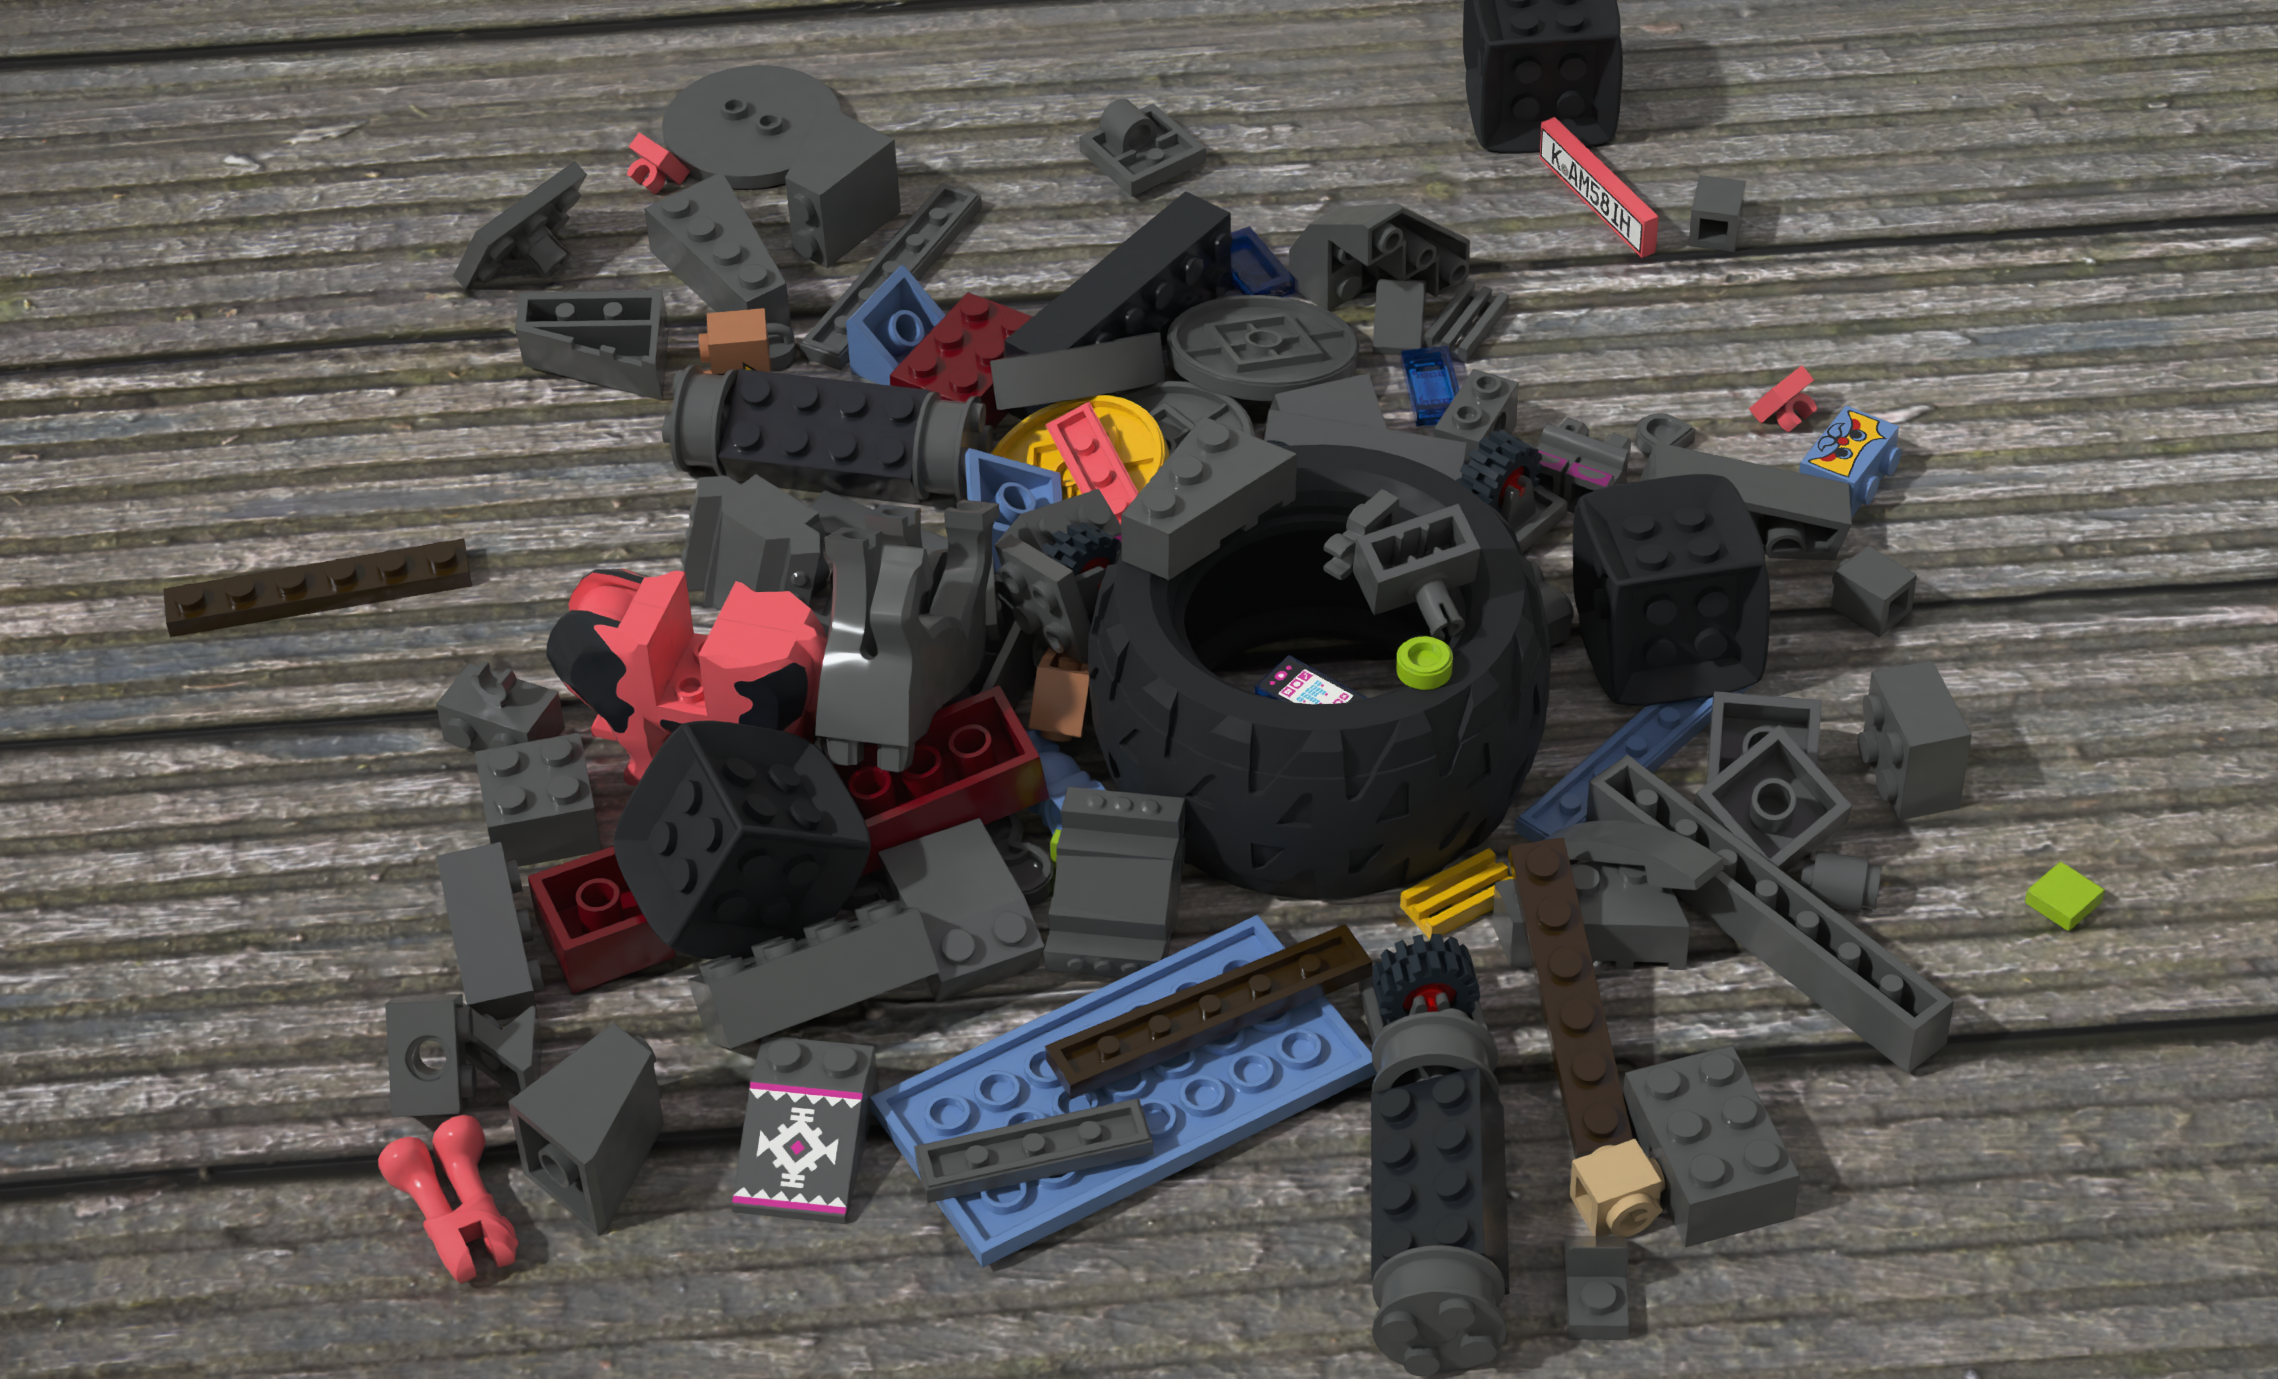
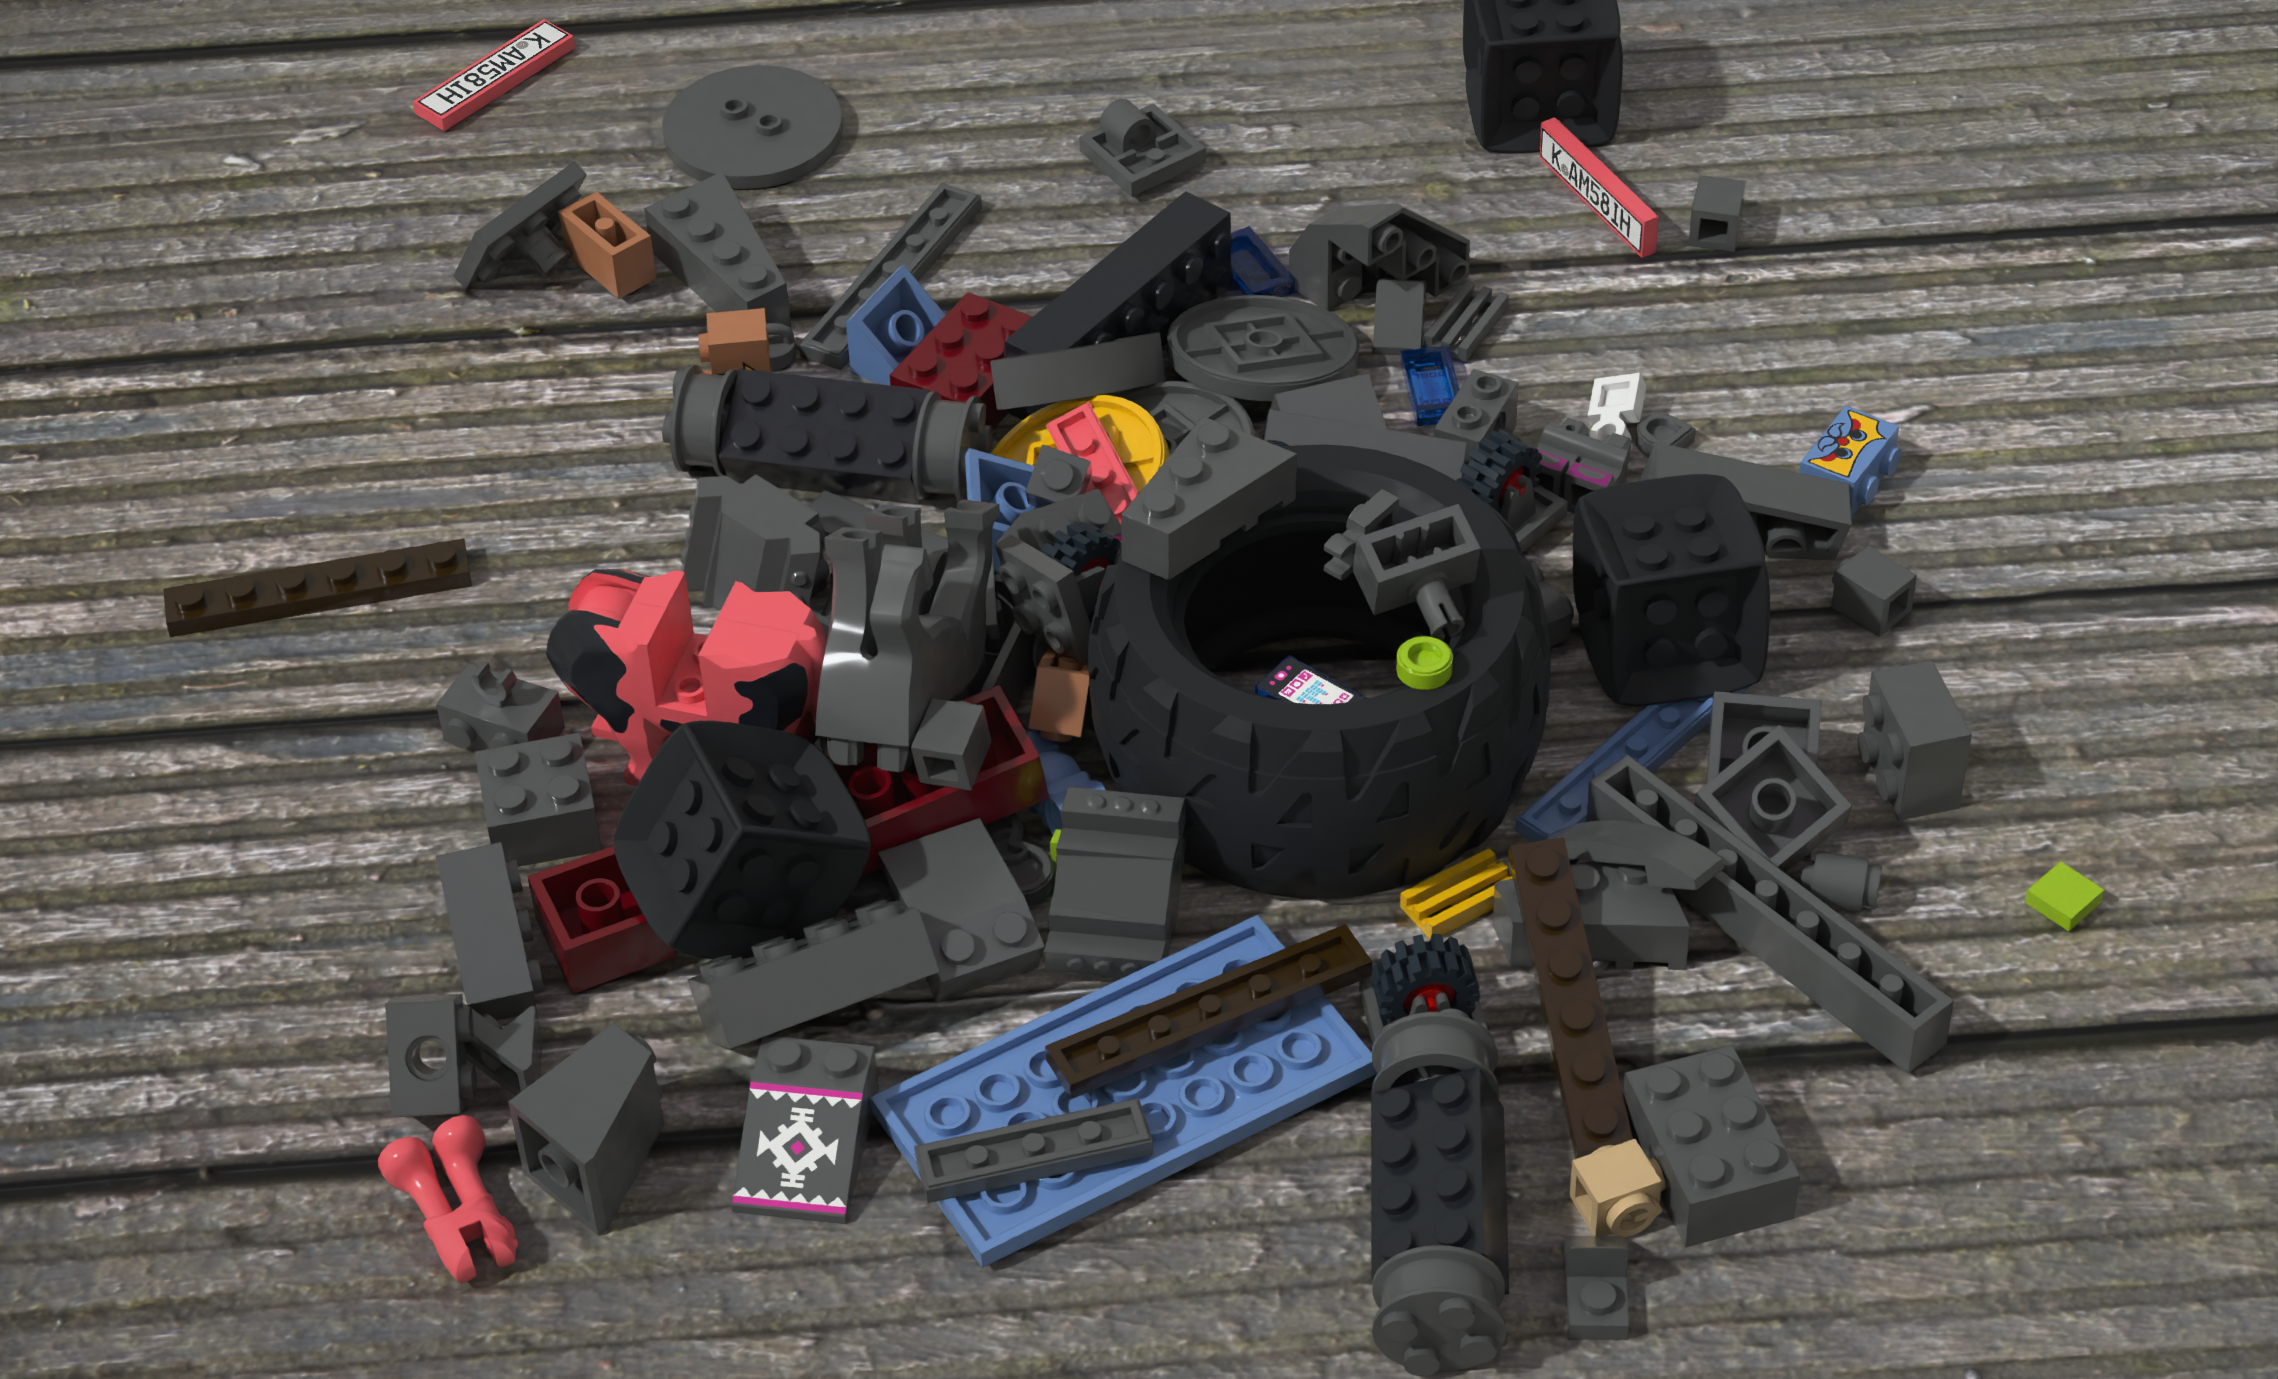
(493, 75): none -> tile
(597, 337): dark grey wedge -> none
(608, 245): none -> nougat brick
(655, 162): coral tile -> none
(840, 186): dark grey slope -> none
(951, 744): none -> dark grey brick
(1057, 477): none -> dark grey brick
(1615, 404): none -> white plate
(1784, 399): coral tile -> none

